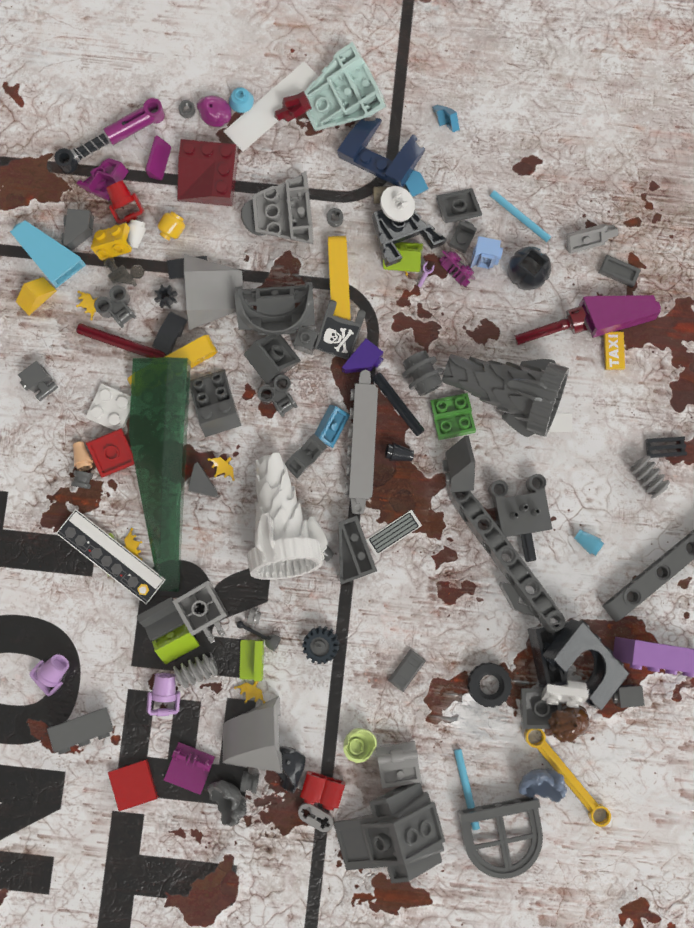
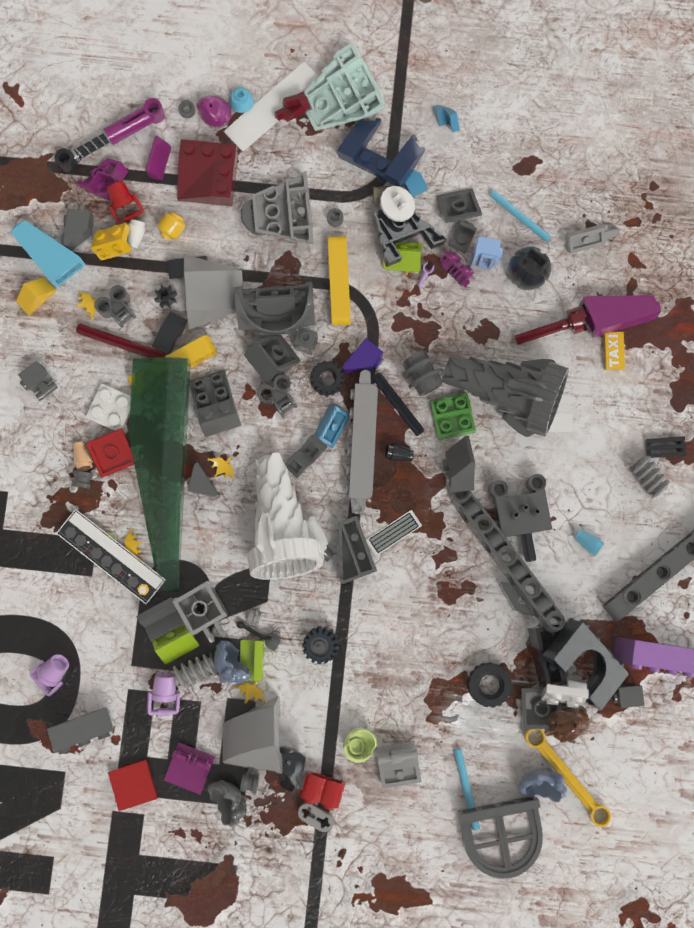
(121, 275): clear smoke piece -> none
(227, 664): none -> sand blue hair
(327, 366): none -> black tyre
(339, 334): flag -> none
(397, 835): dark grey piece -> none
(406, 670): dark grey tile -> none
(619, 271): dark grey tile -> none

